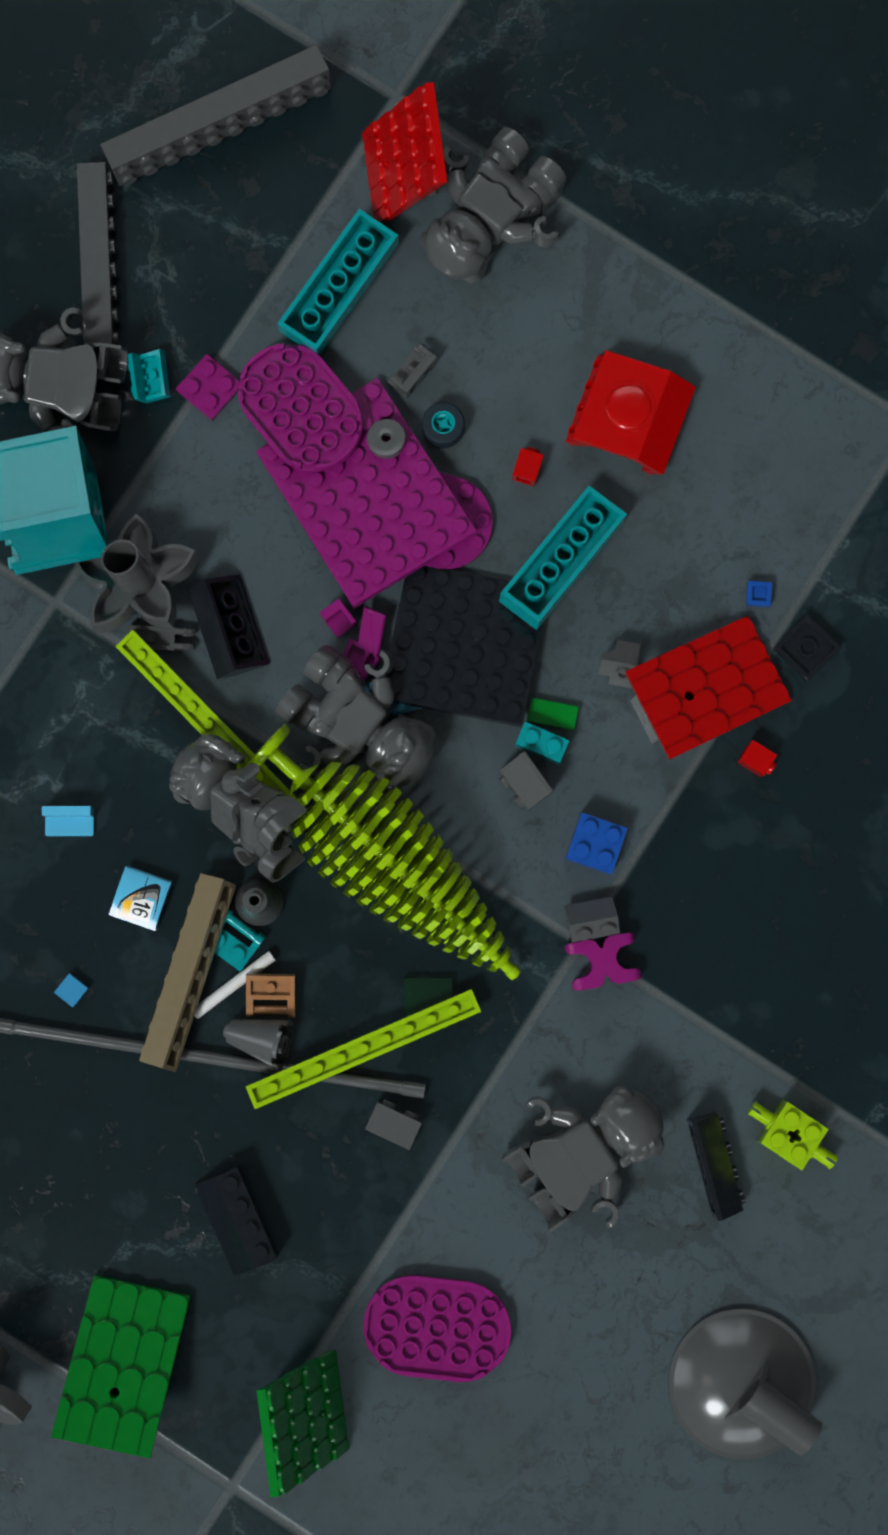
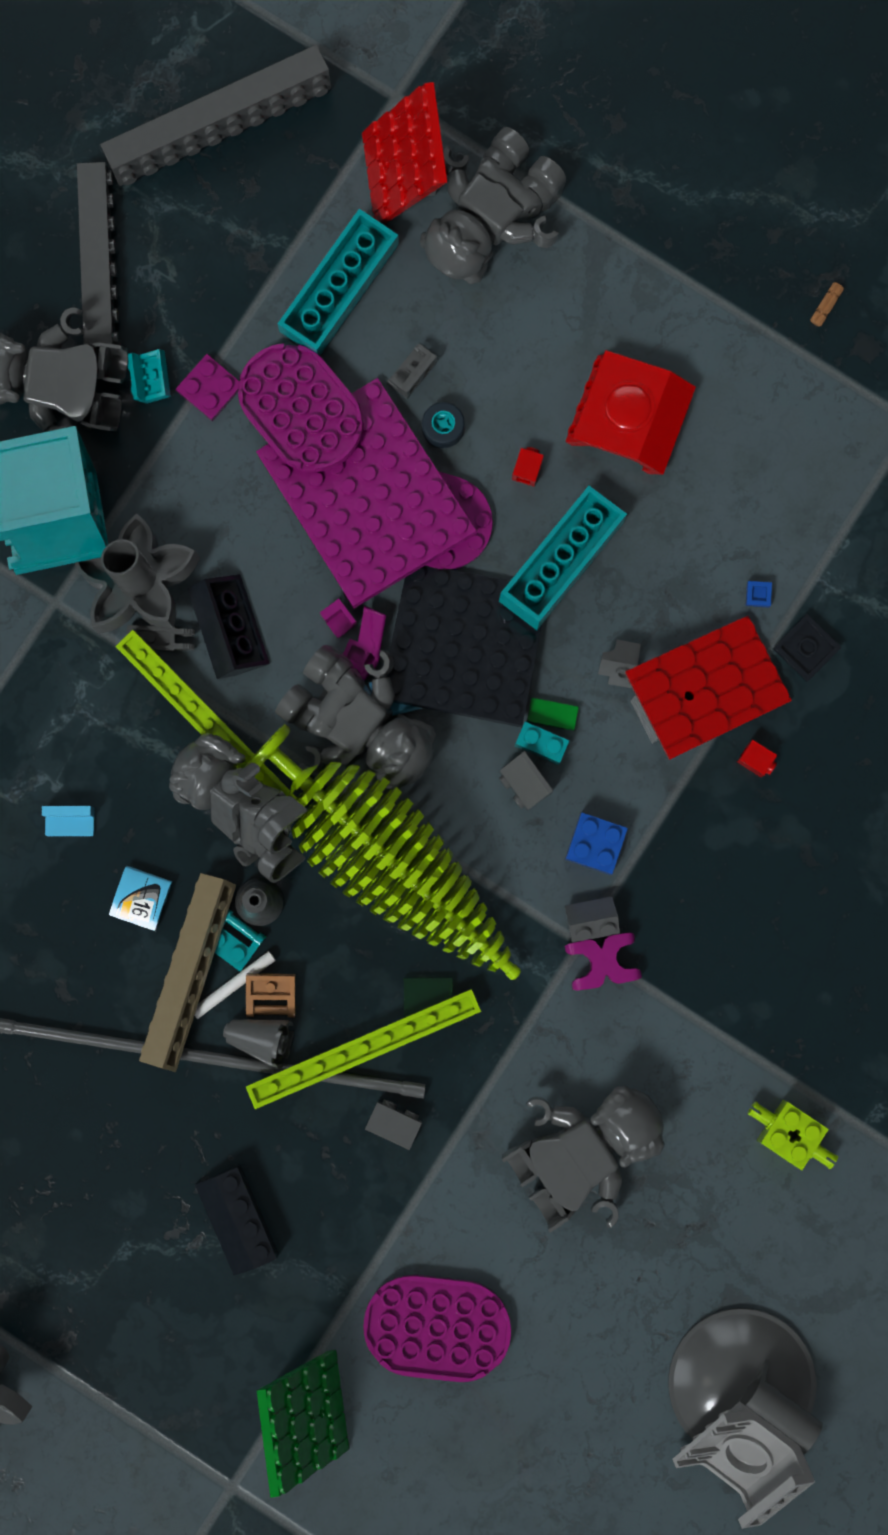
(71, 990): dark azure tile -> none
(121, 1366): green piece -> none
(386, 449): dark grey piece -> none
(715, 1165): black slope -> none
(751, 1459): none -> light grey panel
(827, 304): none -> medium nougat axle

